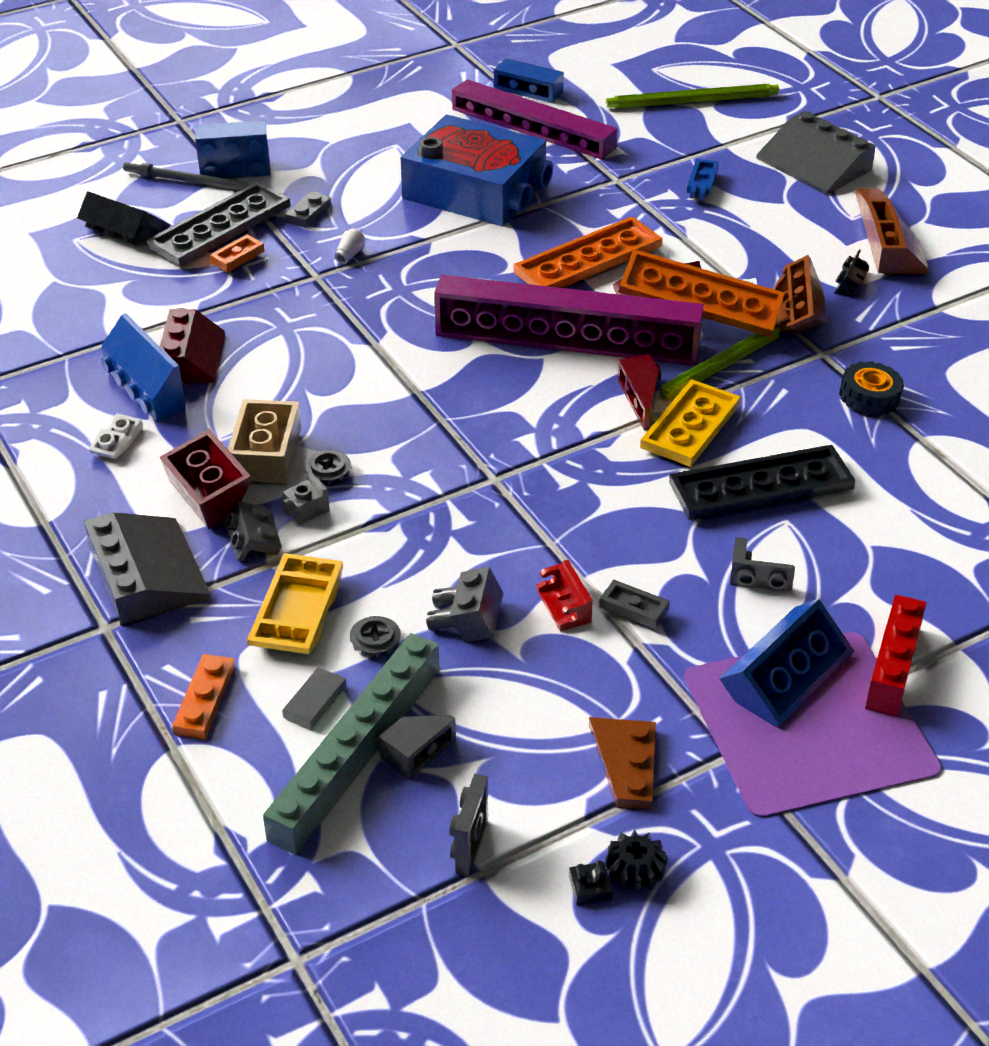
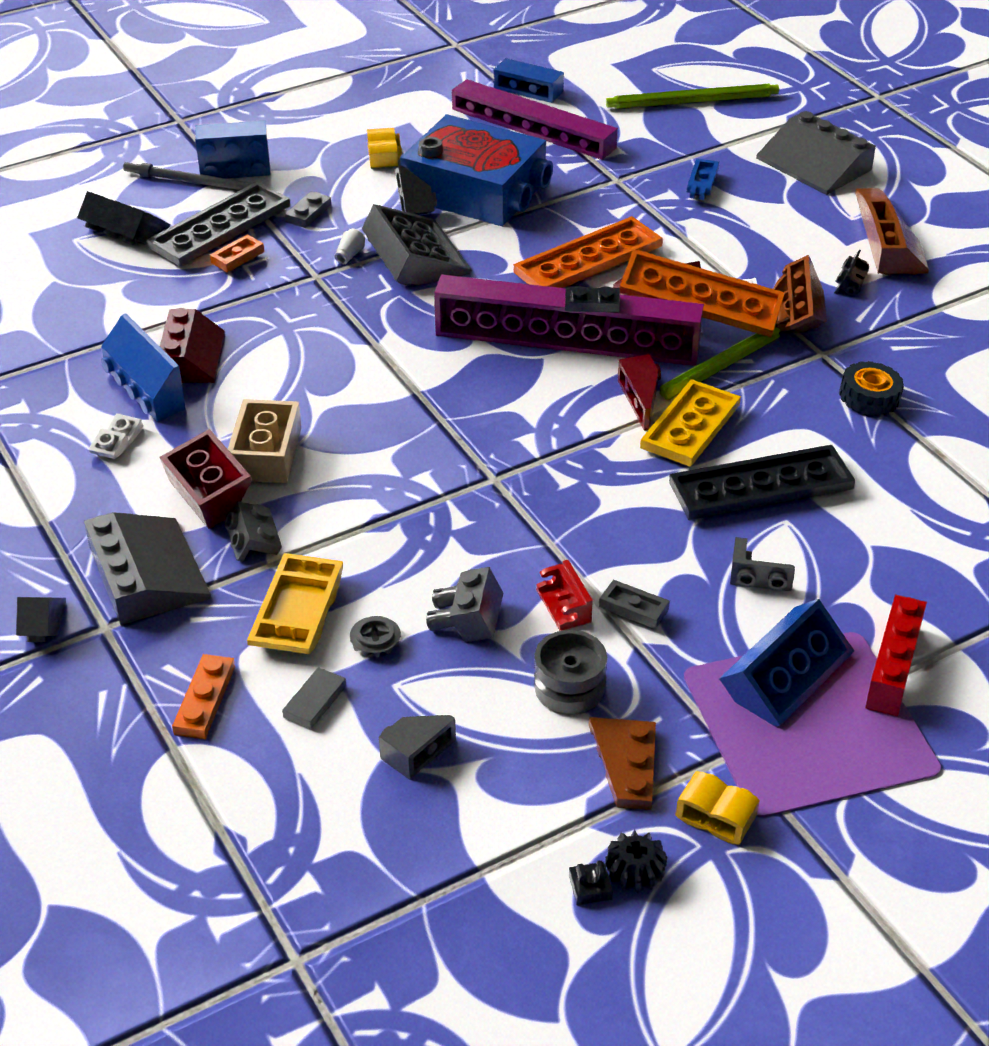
(39, 617): none -> dark grey slope
(306, 500): dark grey brick -> none
(324, 460): dark grey gear -> none
(350, 744): sand green brick -> none
(383, 147): none -> yellow brick
(412, 246): none -> dark grey slope
(414, 193): none -> dark grey slope
(469, 825): dark grey plate -> none
(570, 671): none -> dark grey wheel
(592, 299): none -> black plate
(717, 807): none -> yellow brick

